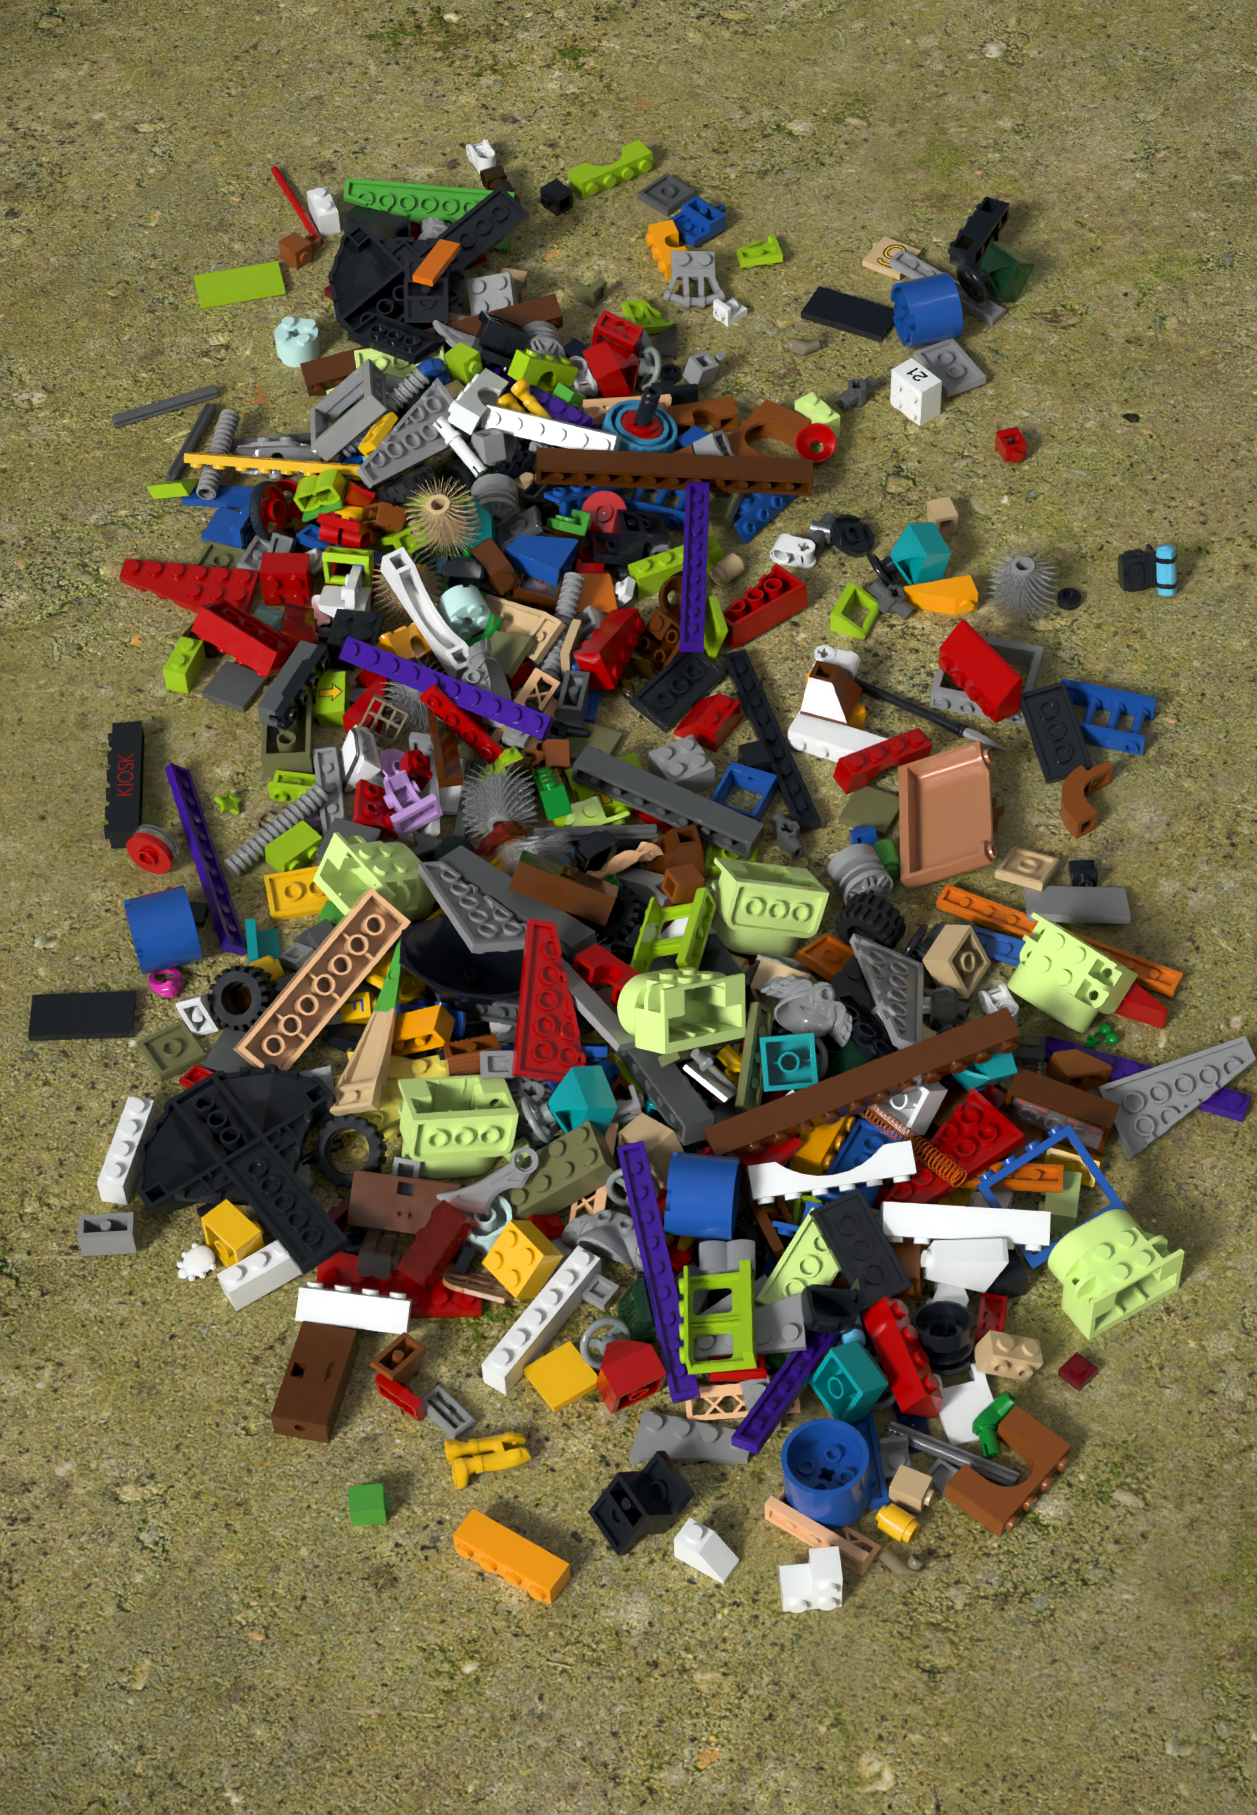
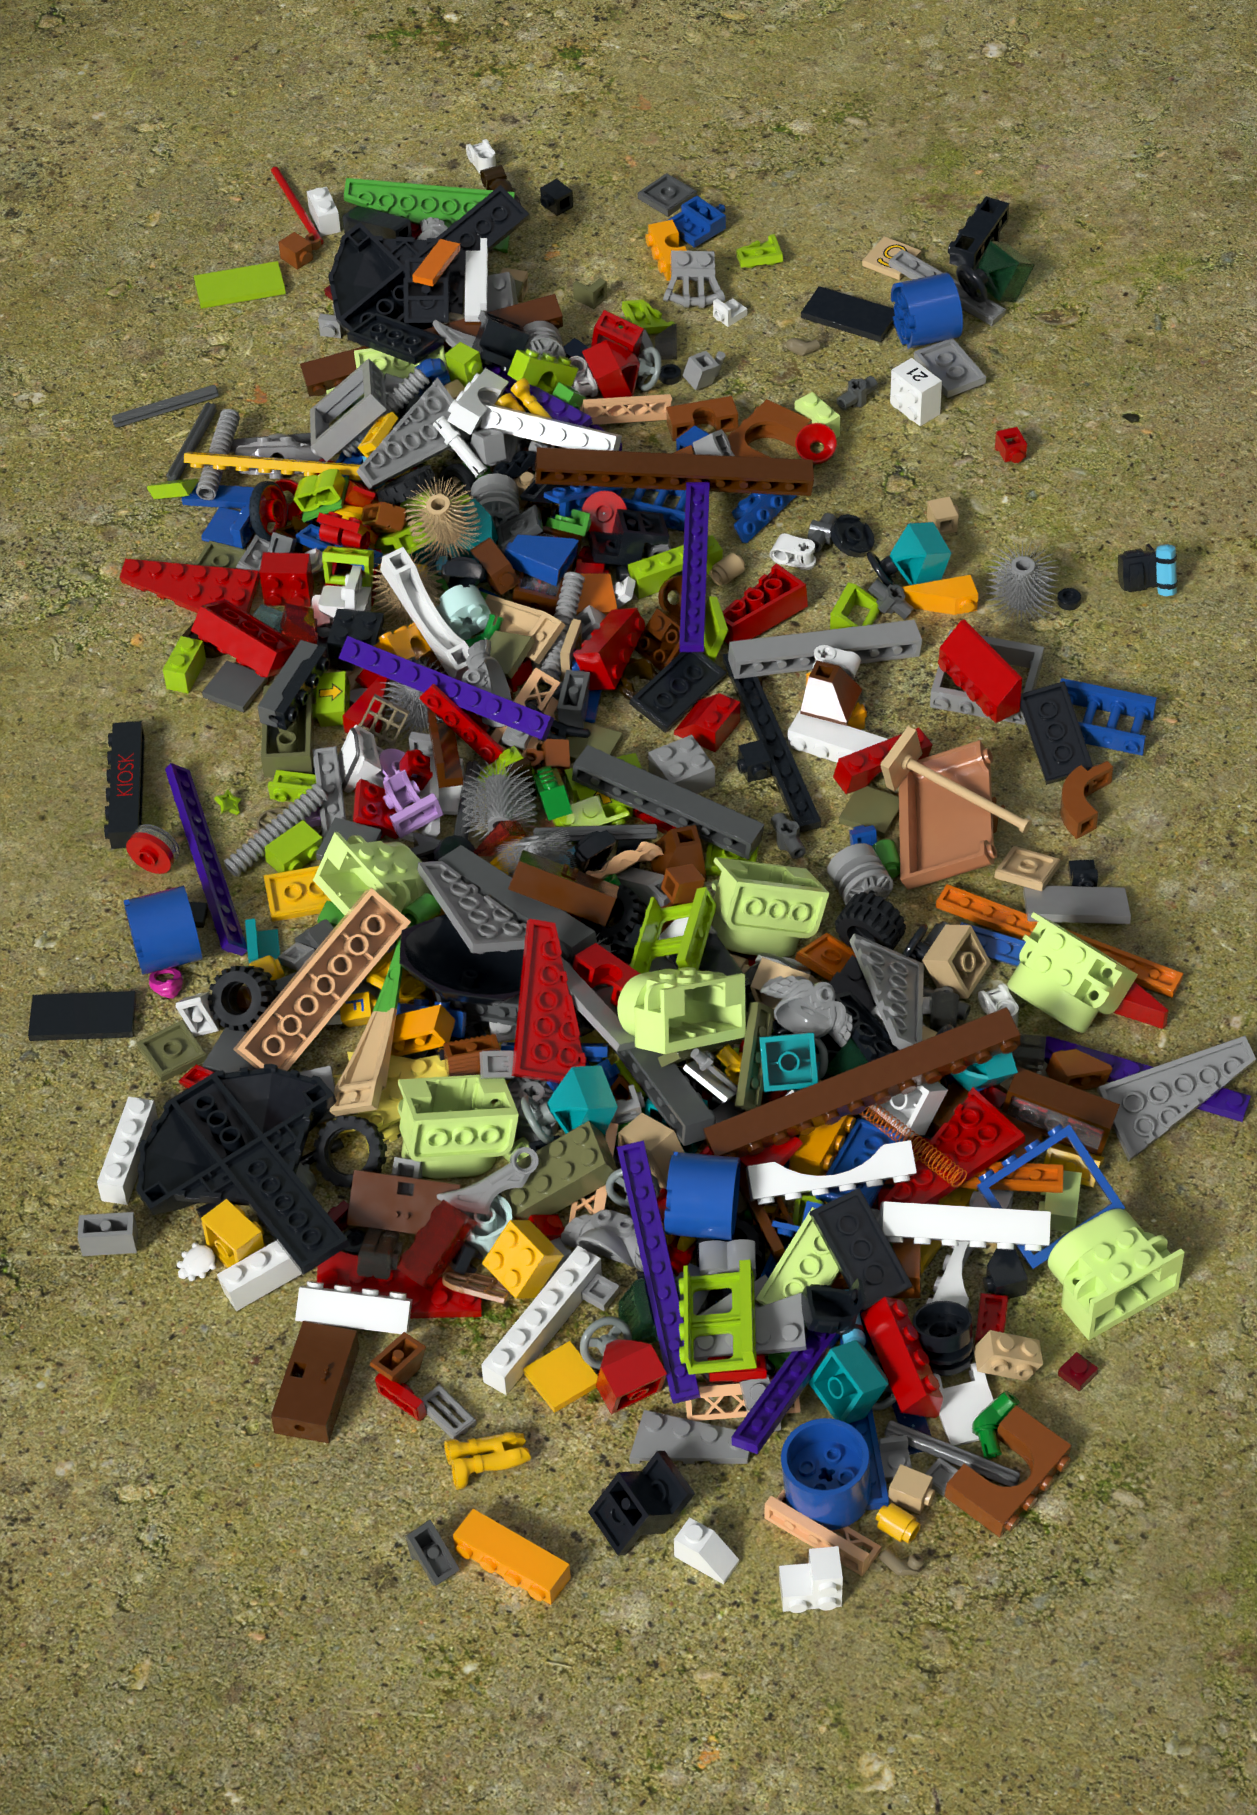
(297, 341): light aqua brick -> none
(329, 326): none -> light grey plate
(343, 1036): black slope -> none
(368, 1504): bright green brick -> none
(422, 909): none -> bright green brick
(431, 1552): none -> dark grey slope
(467, 553): green piece -> none
(476, 282): none -> white fence
(591, 179): lime arch -> none
(642, 424): wheel -> none
(680, 394): black slope -> none
(723, 507): olive tile -> none
(739, 776): blue window -> none
(796, 651): none -> light grey brick
(904, 758): none -> tan tile
(952, 726): black piece -> none
(965, 1262): white slope -> none
(1105, 1029): green piece -> none

